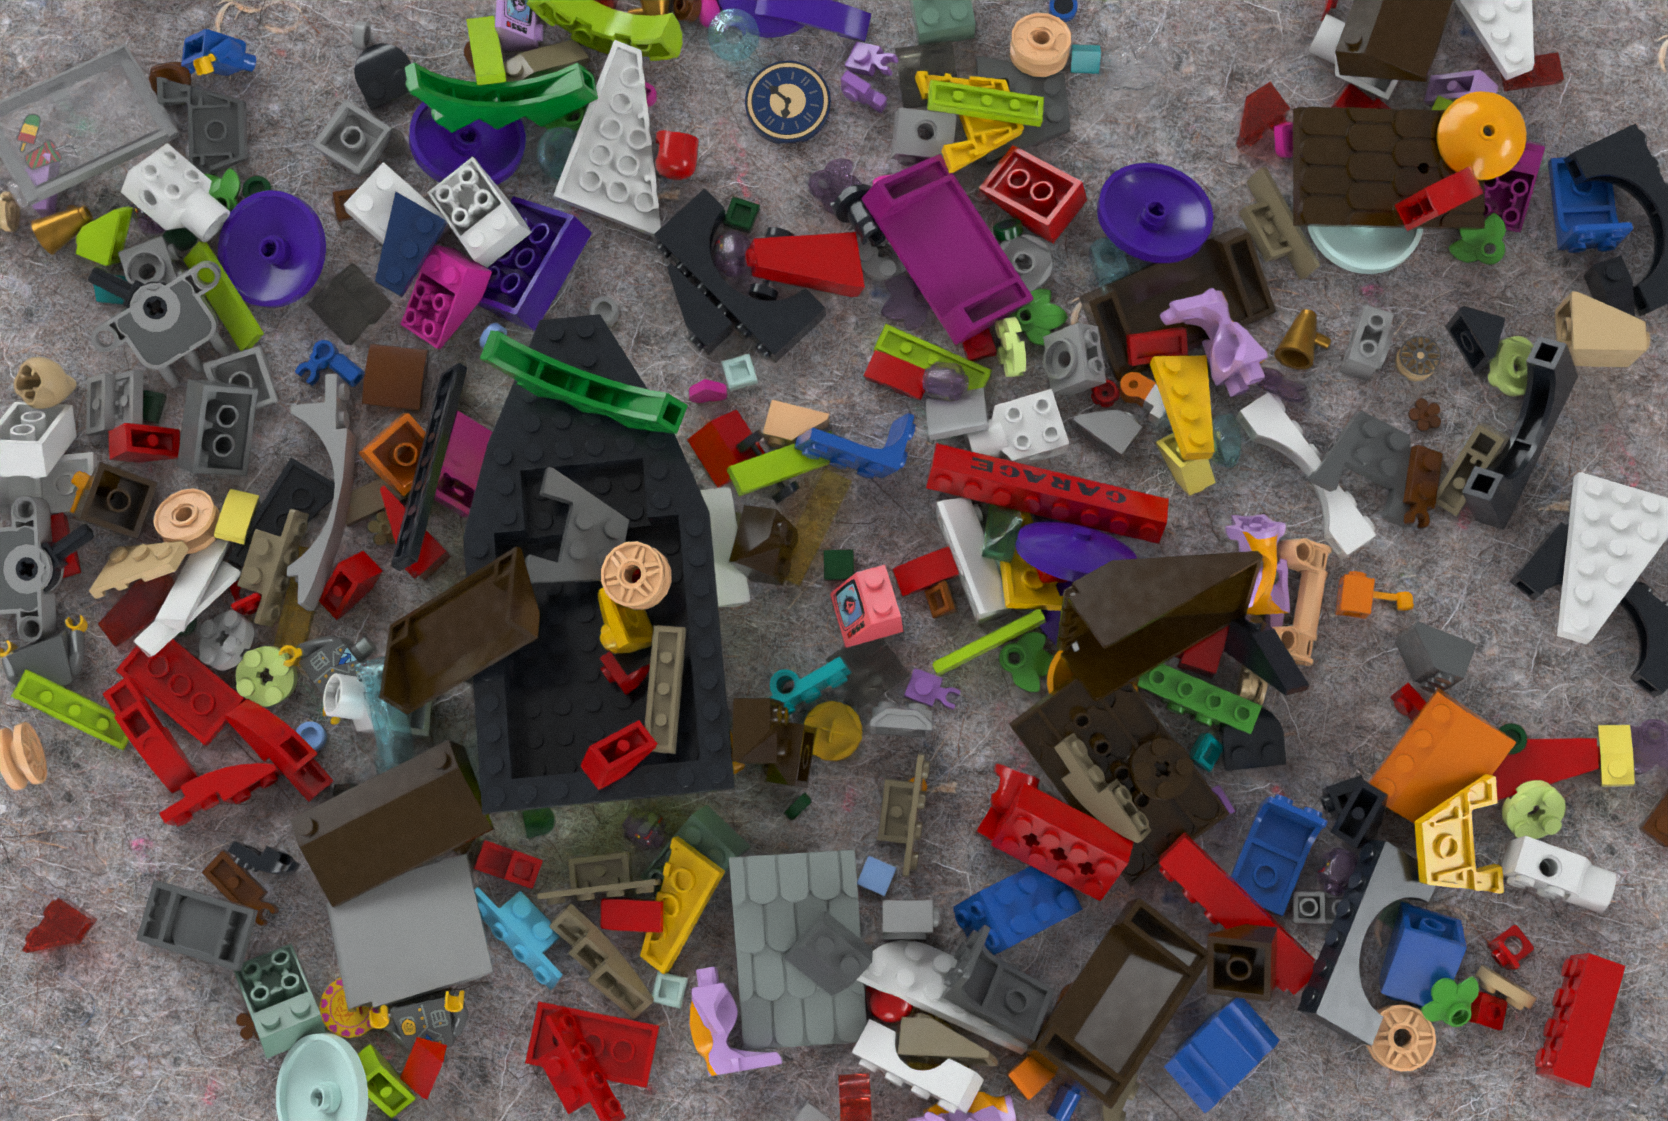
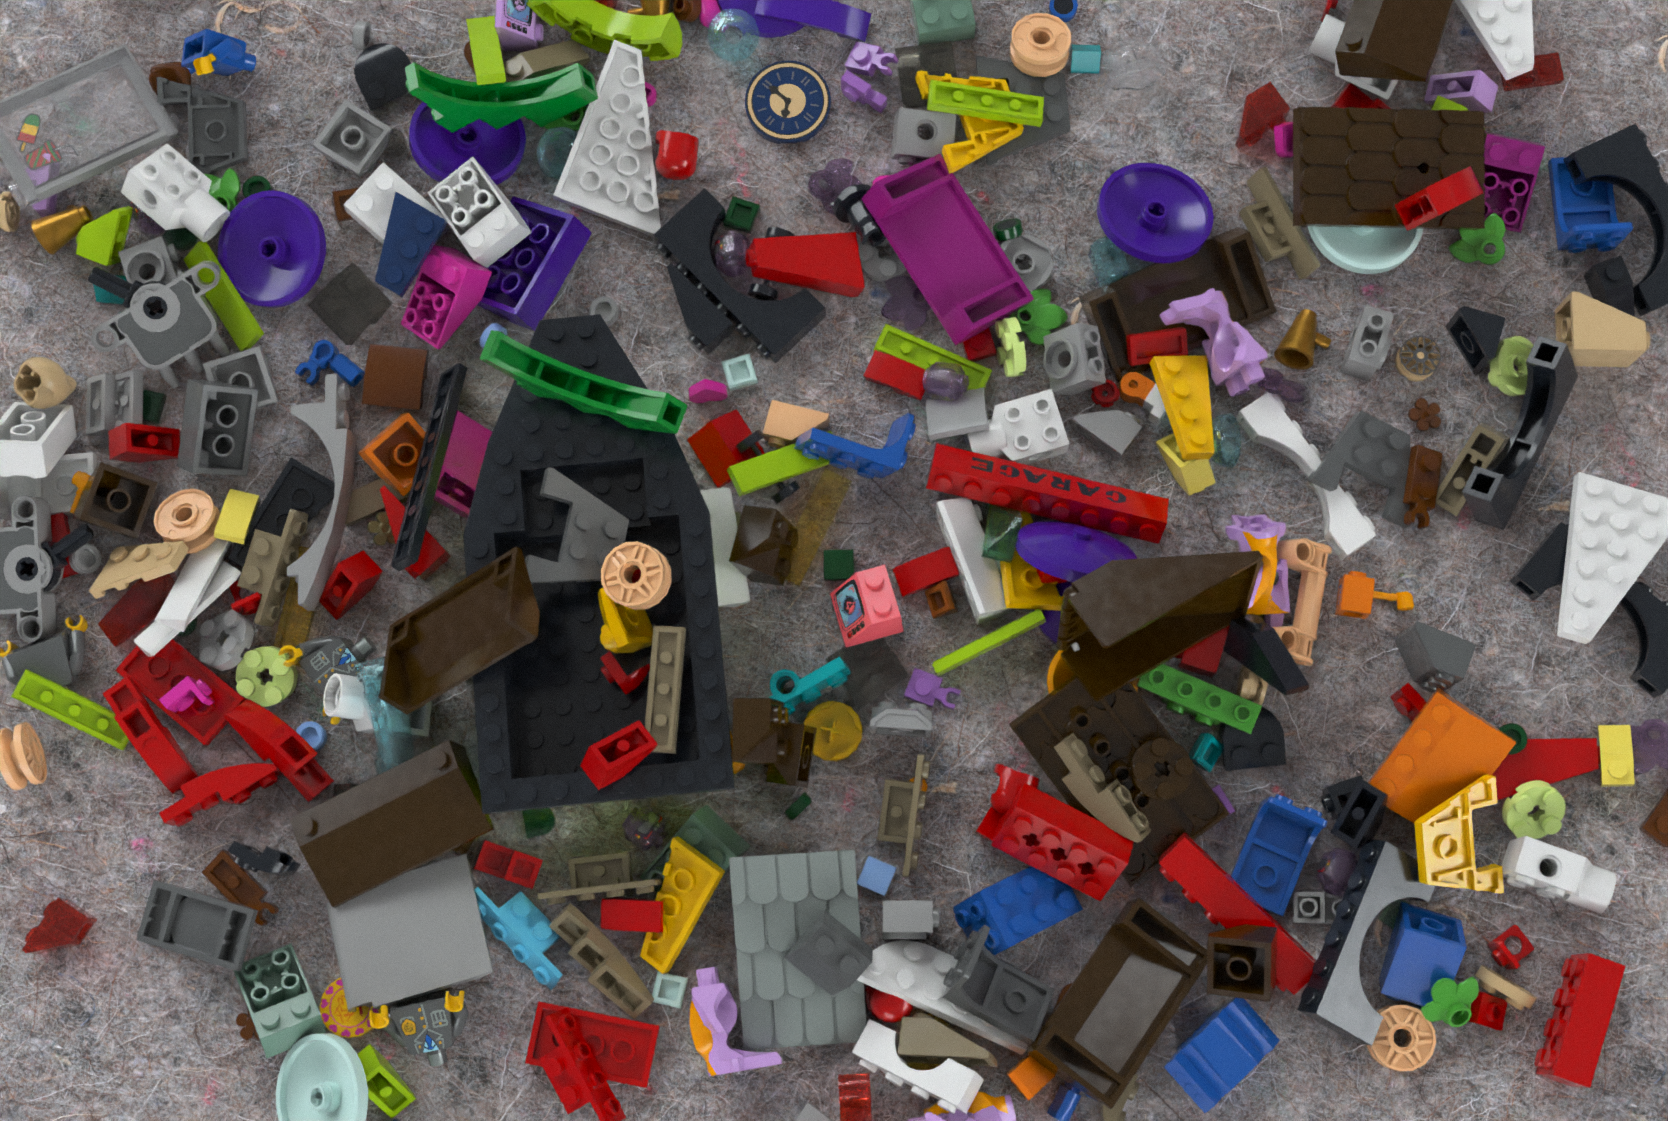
(85, 559): none -> light grey tile
(182, 694): none -> dark pink bracket
(423, 1066): red slope -> none
(1032, 664): bright green plate -> none
(1034, 193): red slope -> none
(1464, 142): light orange dish -> none

